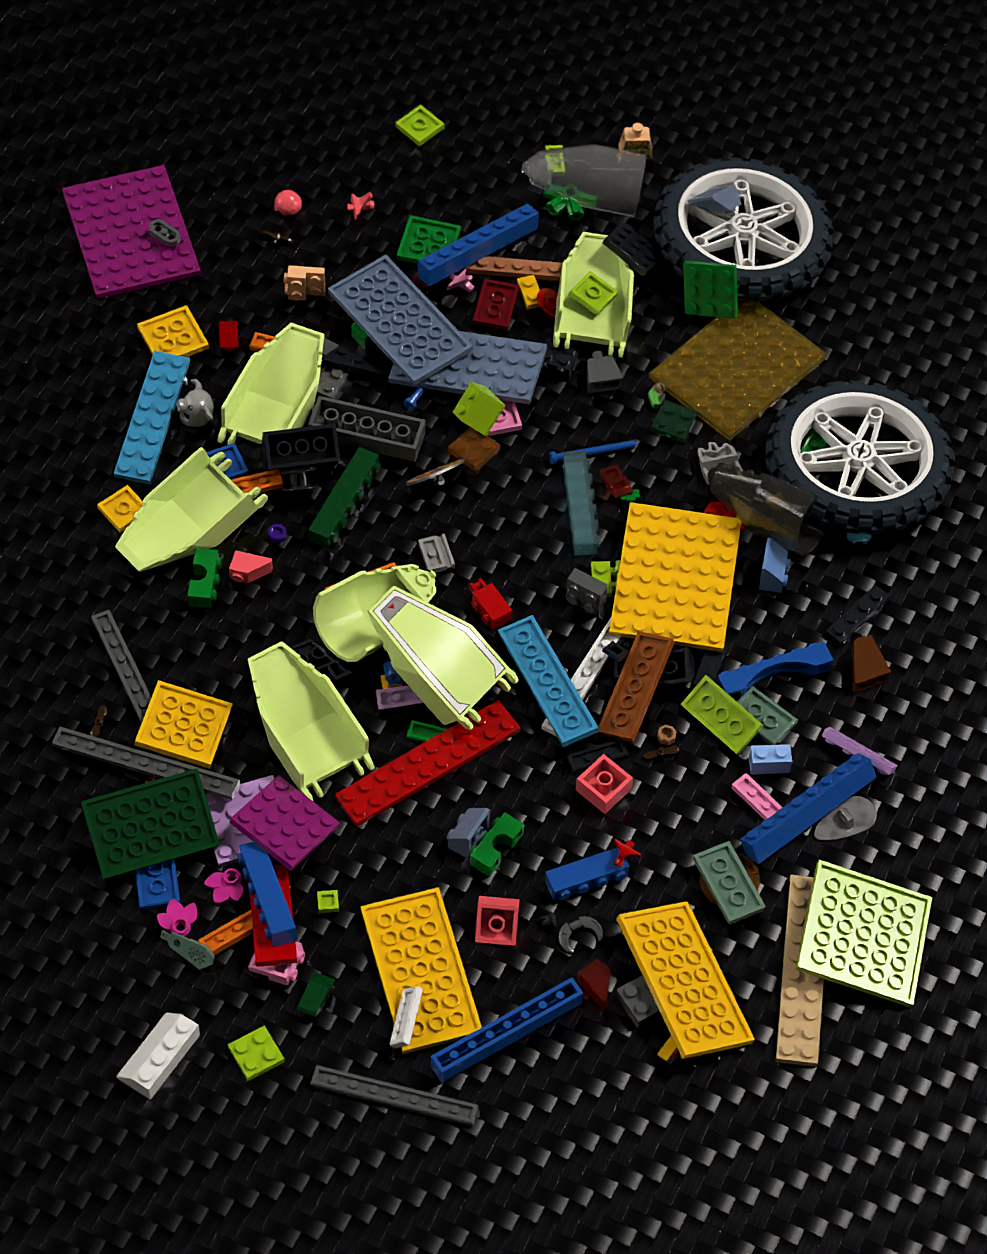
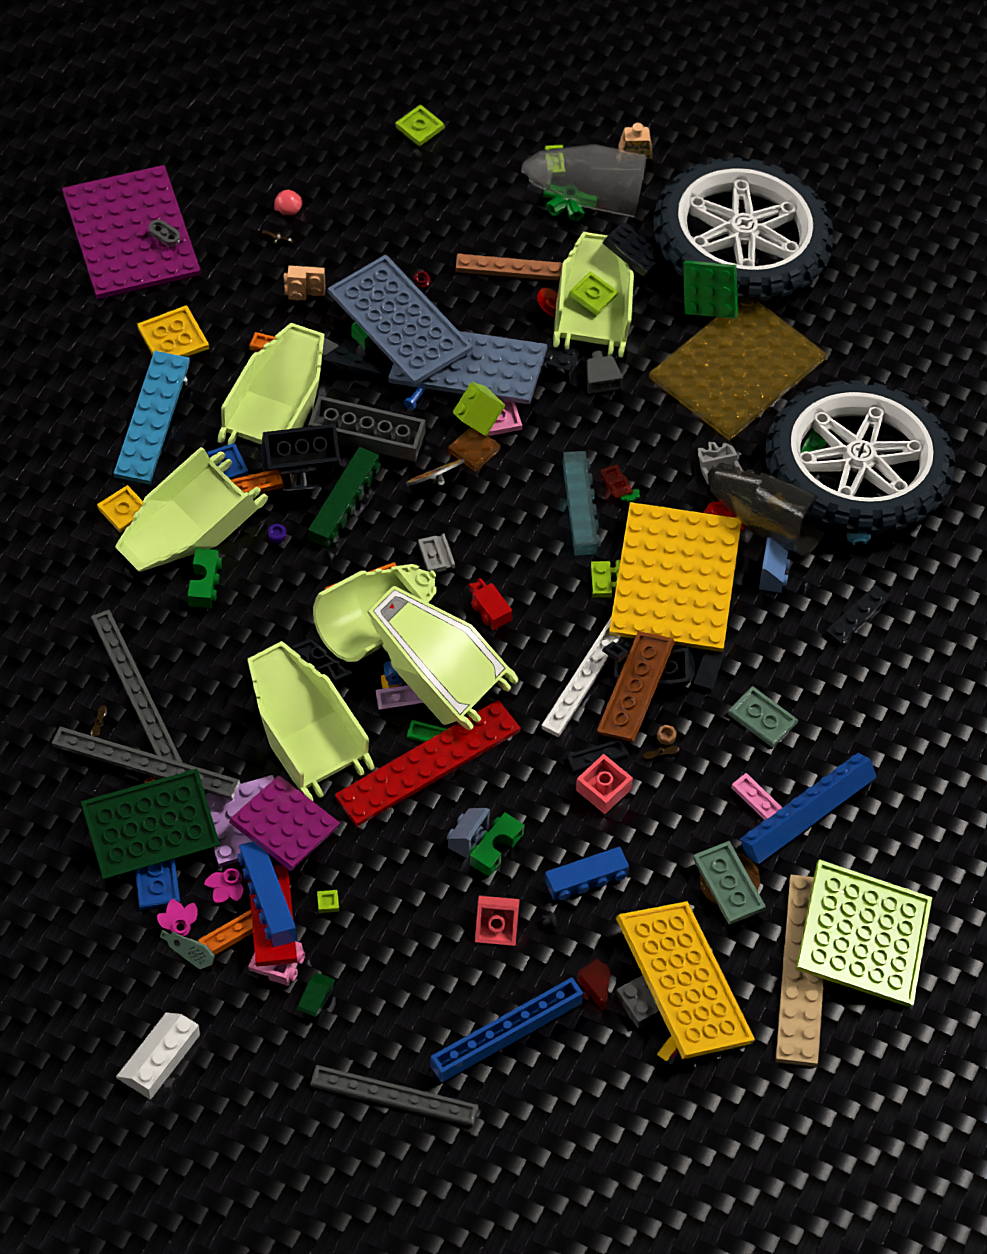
(183, 724): yellow plate -> none
(197, 405): light grey piece -> none
(228, 335): red slope -> none
(249, 567): coral slope -> none
(256, 1053): lime plate -> none
(331, 381): flat silver plate -> none
(360, 204): coral piece -> none
(406, 1017): white plate -> none
(418, 948): yellow plate -> none
(424, 238): green plate -> none
(461, 281): bright pink piece -> none
(477, 244): blue brick -> none
(496, 304): dark red plate -> none
(529, 289): yellow plate -> none
(548, 681): dark azure plate -> none
(586, 592): dark grey piece -> none
(586, 922): dark grey piece -> none
(595, 450): blue bar -> none
(625, 850): red piece -> none
(654, 394): arm -> none
(674, 421): clear green plate -> none
(718, 199): sand blue slope -> none
(722, 714): lime plate -> none
(770, 759): light blue brick -> none
(808, 660): blue arch -> none
(846, 820): flat silver shield -> none
(852, 747): lavender plate -> none
(868, 665): reddish brown slope -> none

